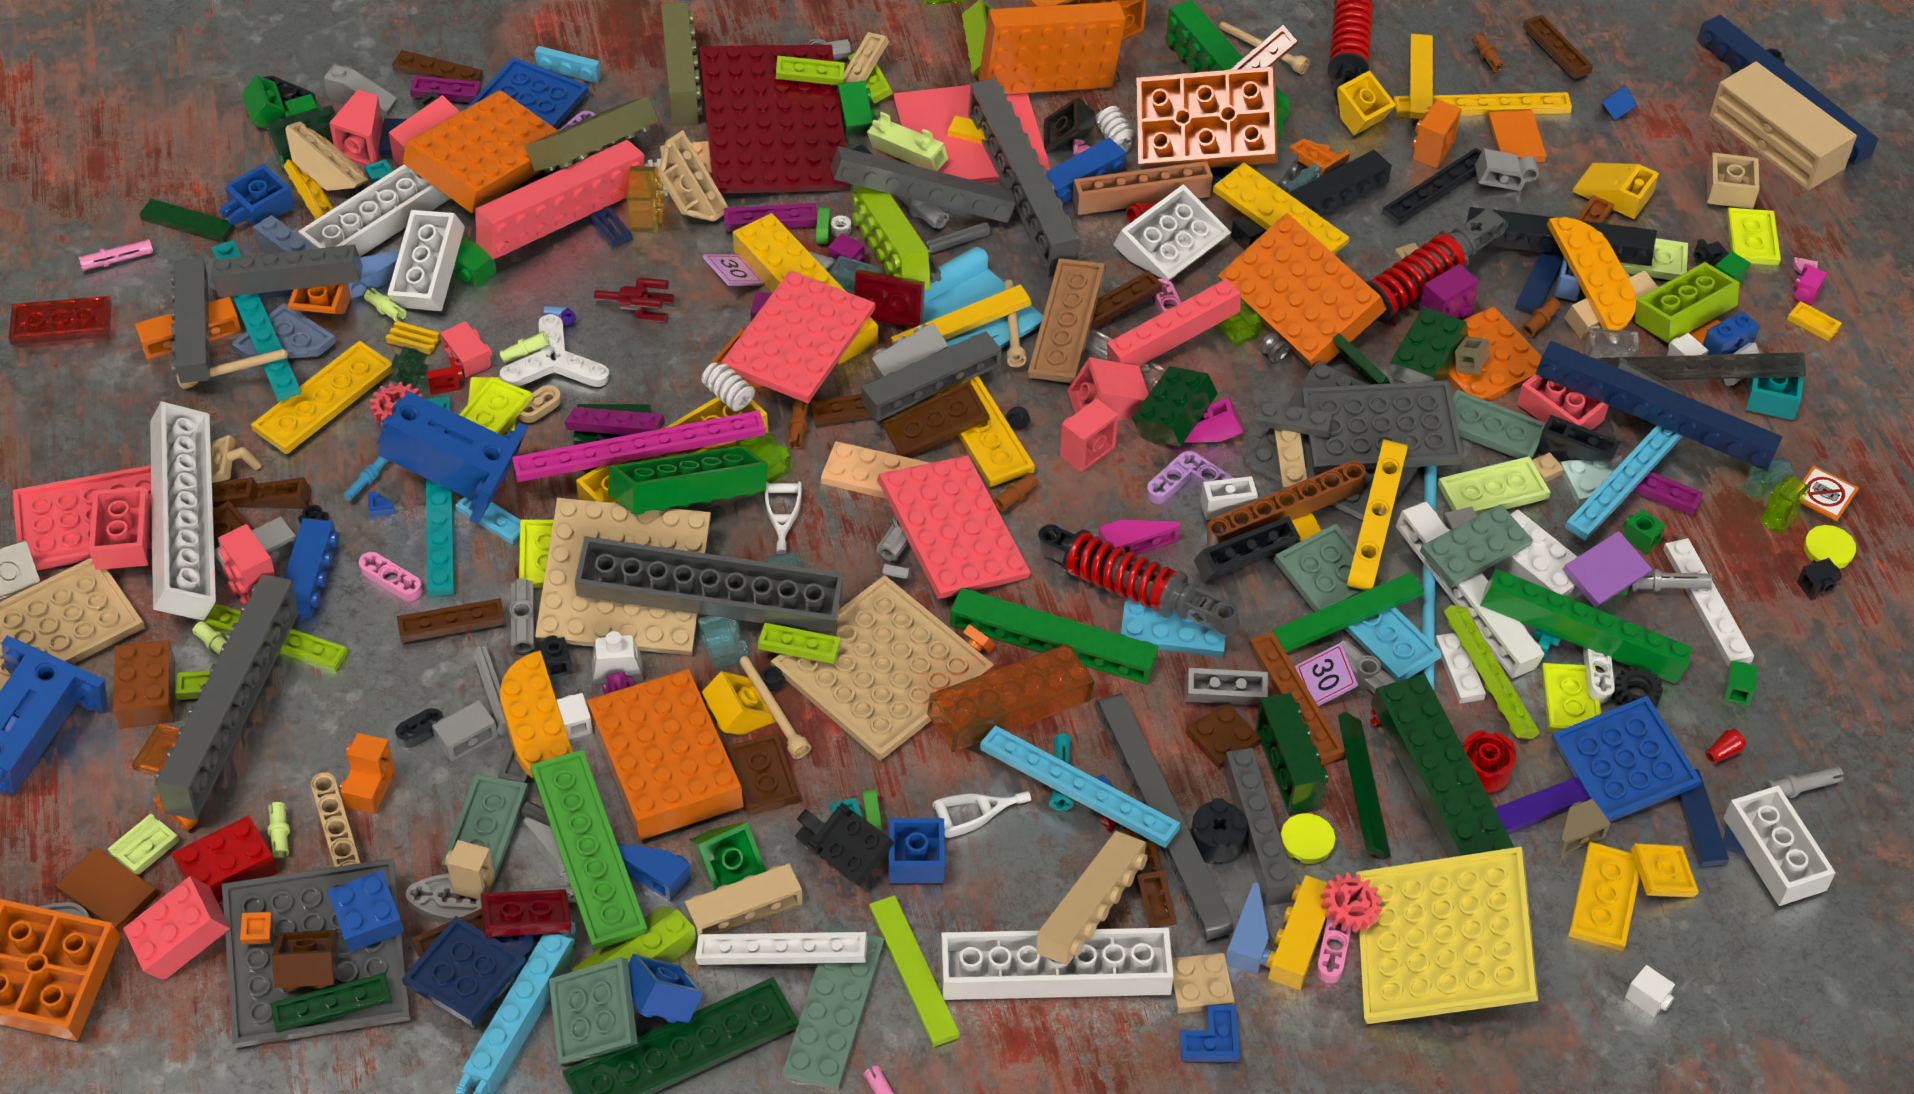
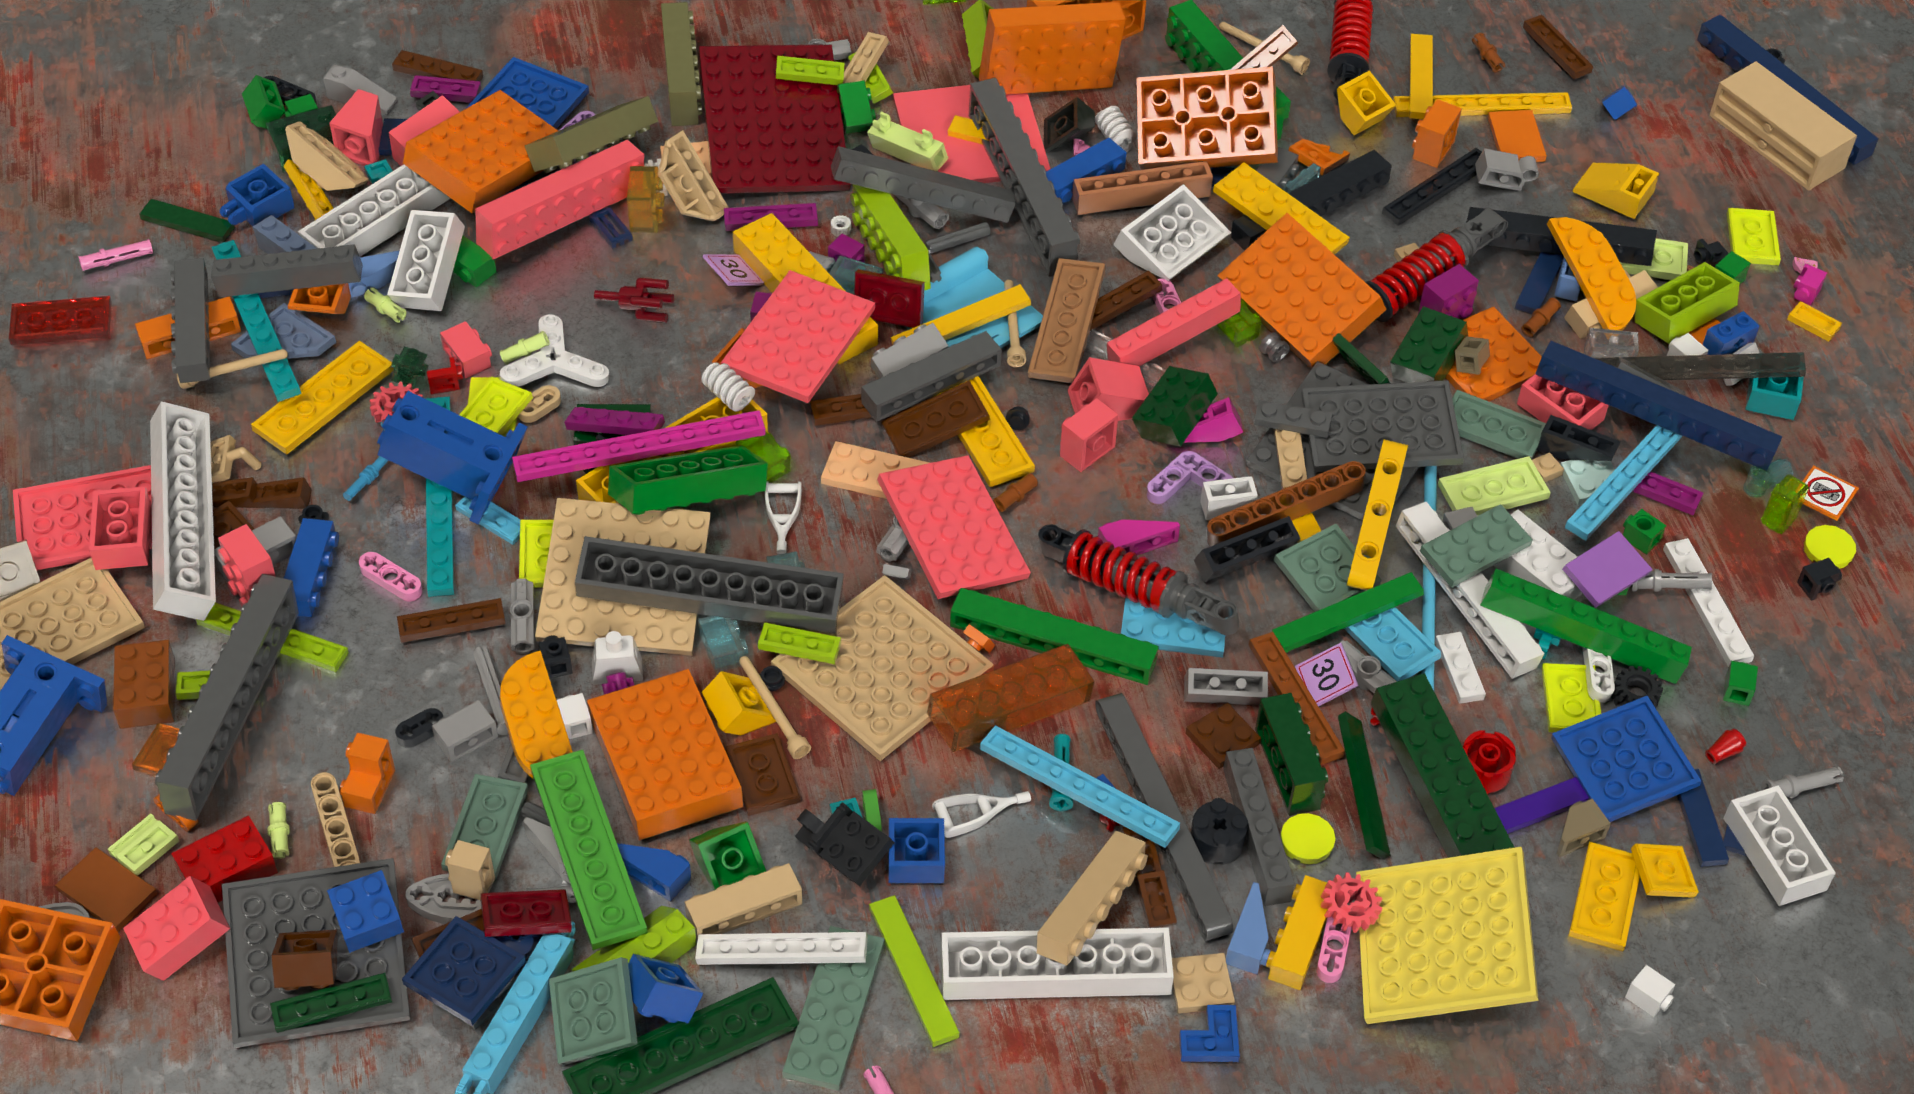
(212, 639): yellowish green pin -> none
(256, 928): orange plate -> none
(379, 505): blue tile -> none
(415, 335): yellow tile -> none
(564, 313): arm -> none
(568, 64): medium azure plate -> none
(797, 425): dark orange pin -> none
(823, 225): bright green beam -> none
(1137, 210): red cone -> none
(1492, 673): lime plate -> none
(1596, 210): dark orange hinge -> none
(1732, 180): tan brick -> none

